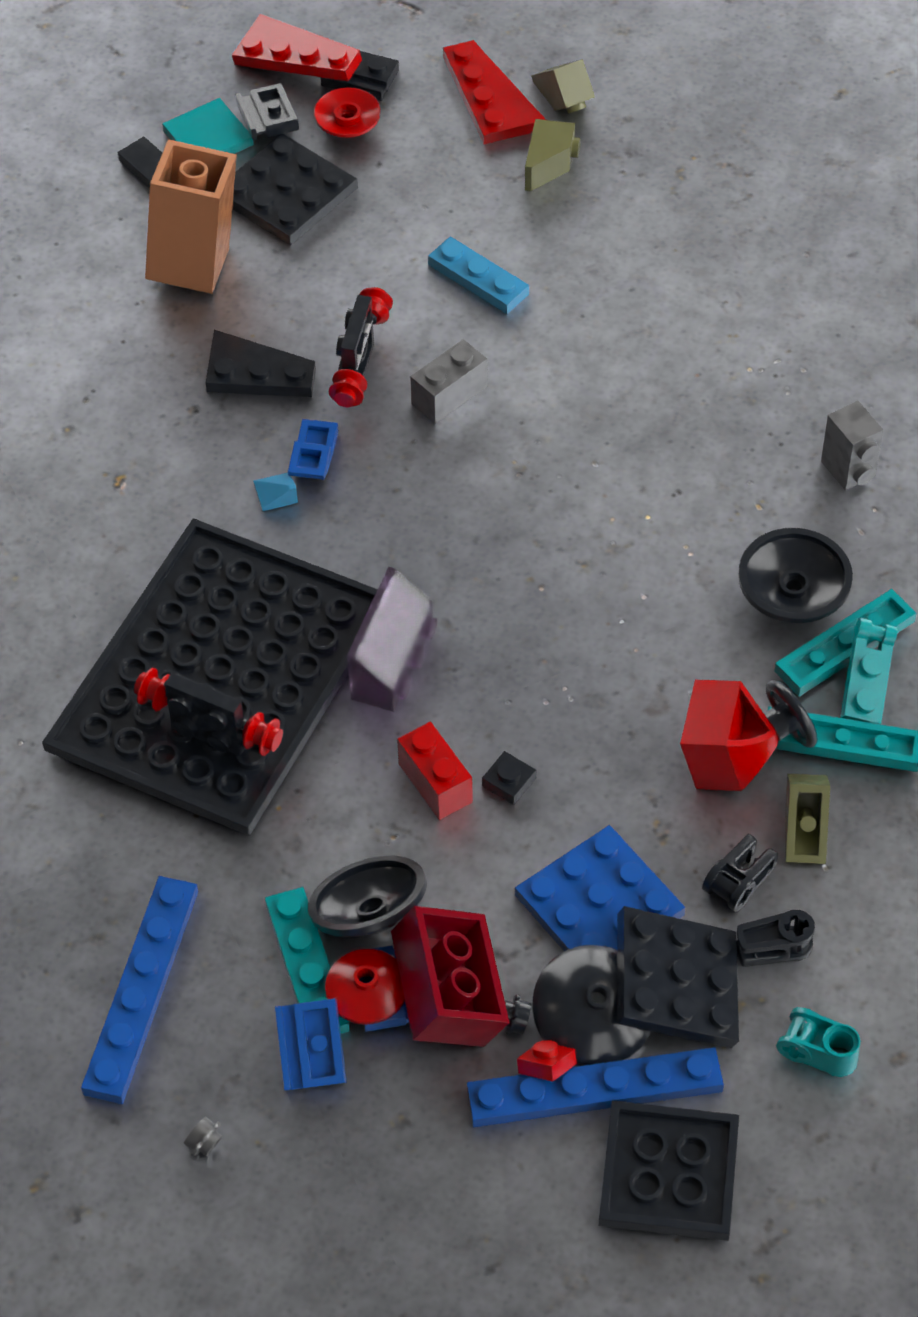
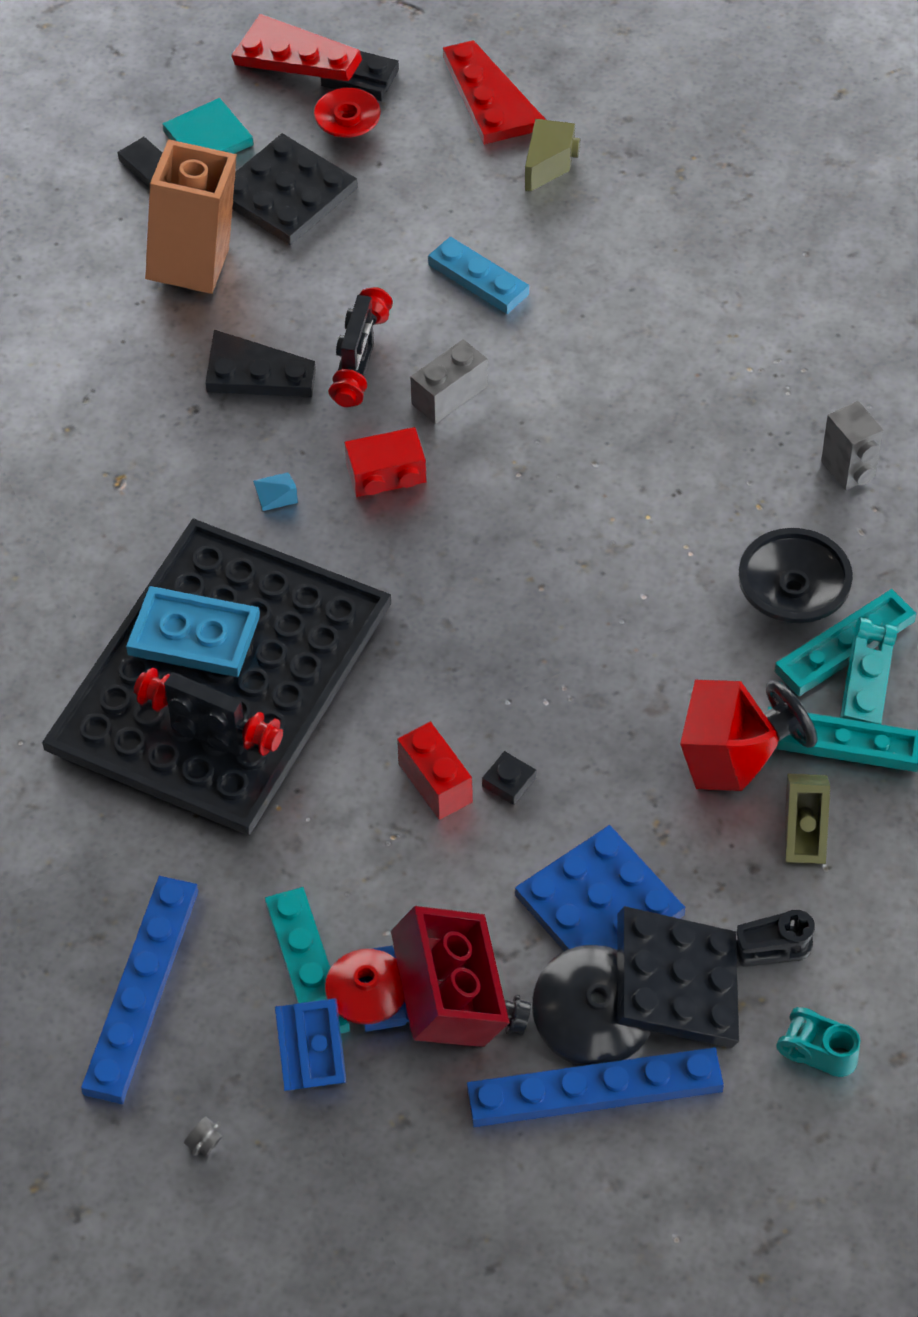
(193, 631): none -> dark azure plate
(267, 111): plate -> none
(314, 449): blue slope -> none
(367, 896): black dish -> none
(385, 462): none -> red brick
(390, 642): slope -> none
(546, 1060): red plate -> none
(565, 86): slope -> none
(669, 1170): black plate -> none
(732, 881): black piece -> none

